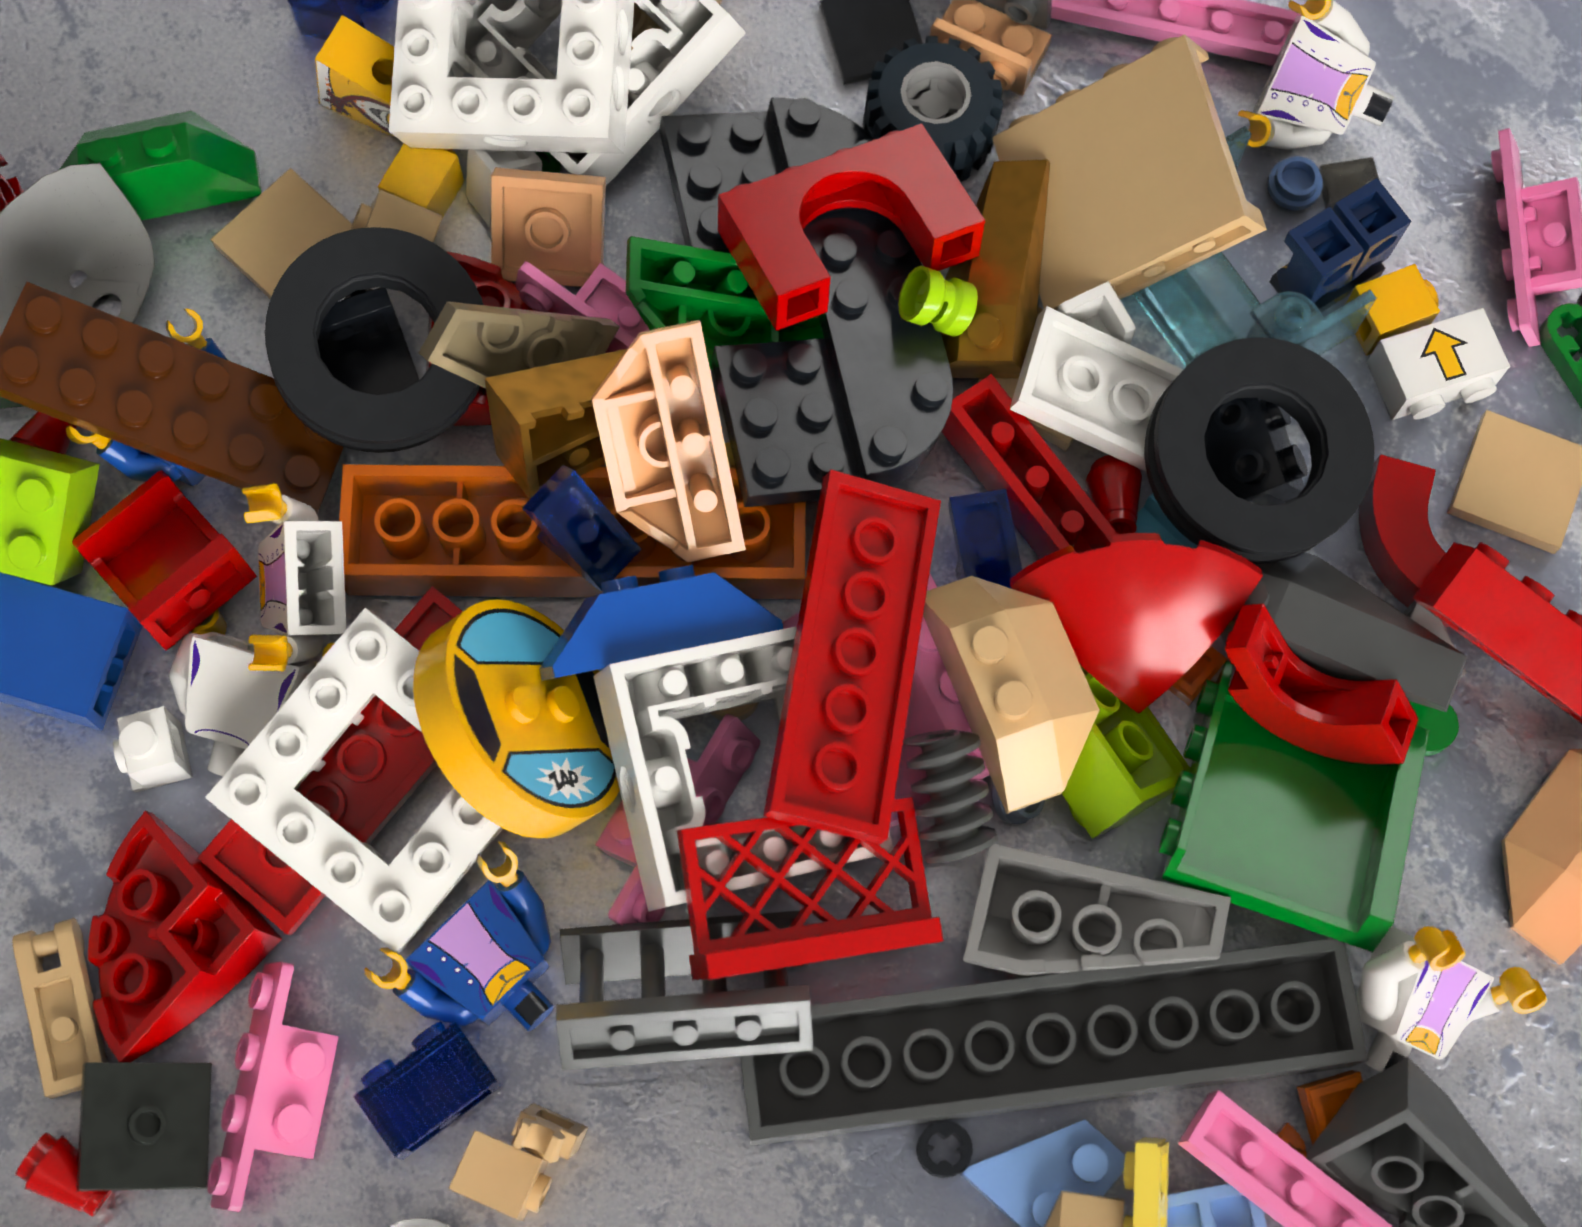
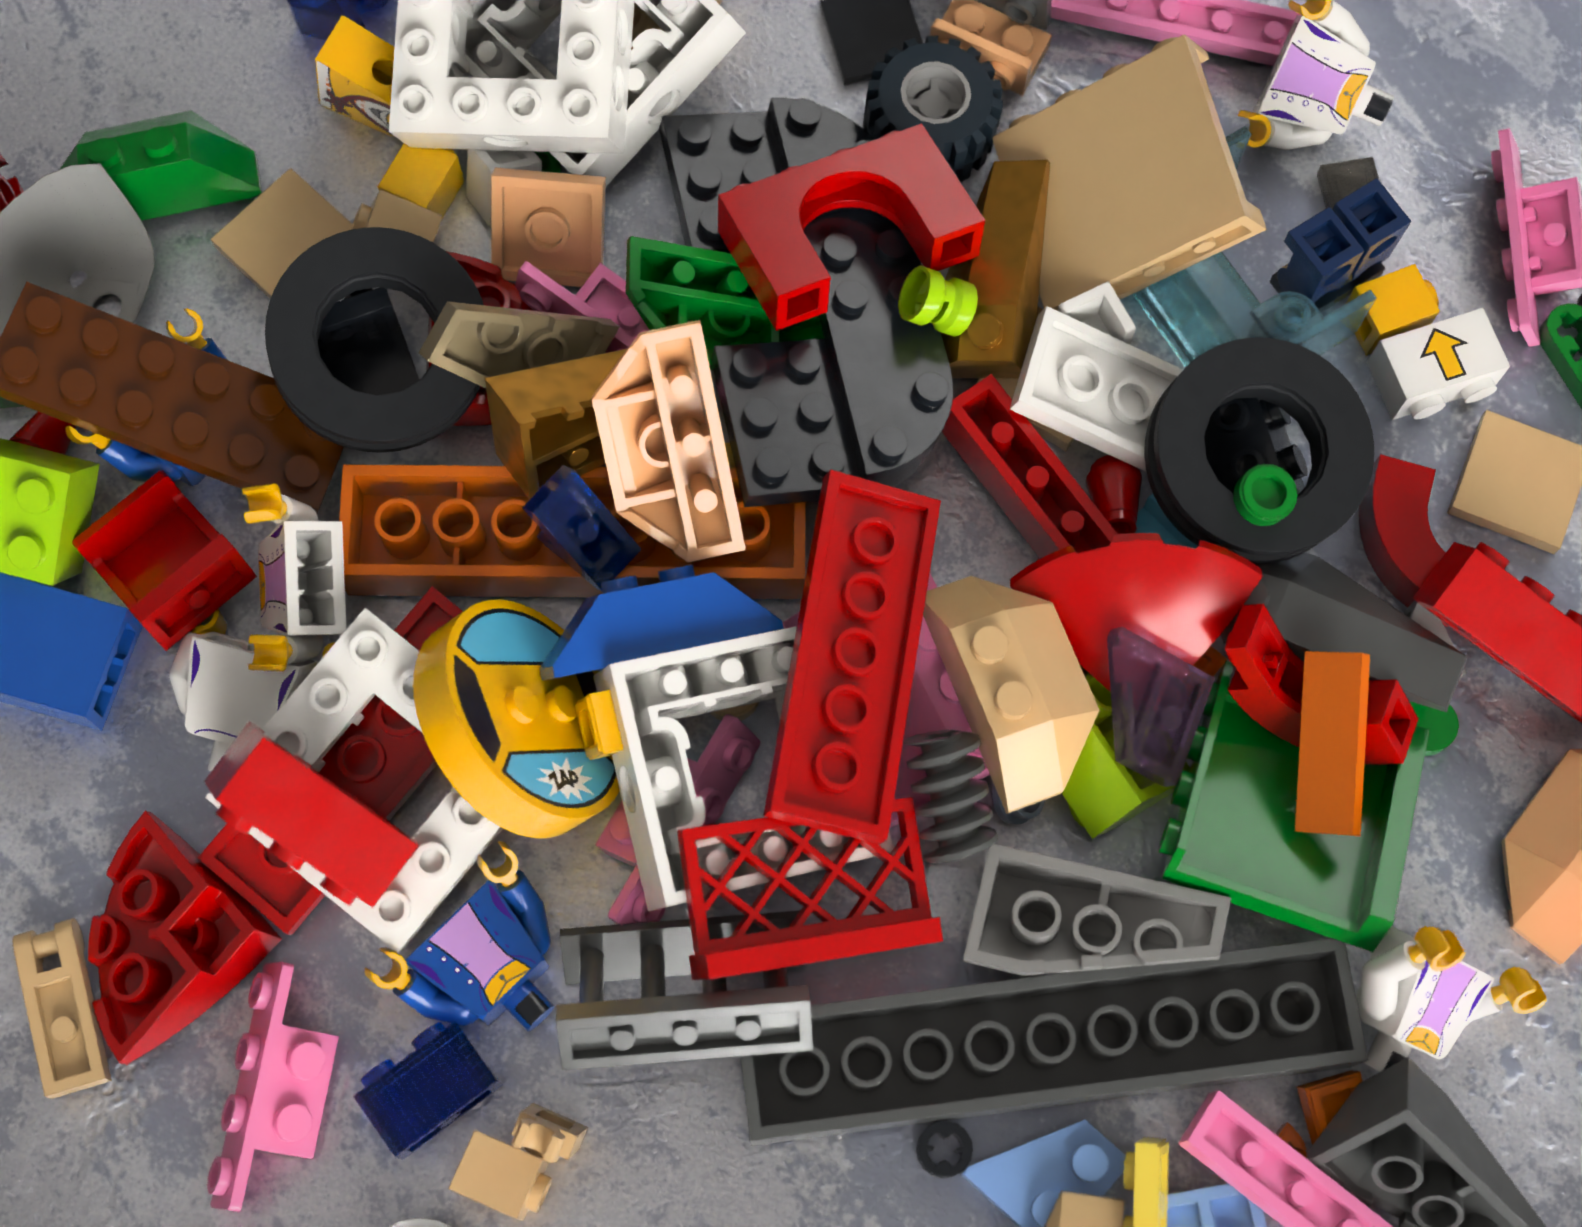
(52, 1173): red cone -> none
(144, 1126): pearl dark grey plate -> none
(151, 749): white brick -> none
(308, 818): none -> wedge
(598, 725): none -> yellow tile
(985, 537): clear blue slope -> none
(1153, 706): none -> clear purple wing
(1265, 495): none -> green tile
(1295, 183): medium blue plate -> none
(1332, 743): none -> orange tile

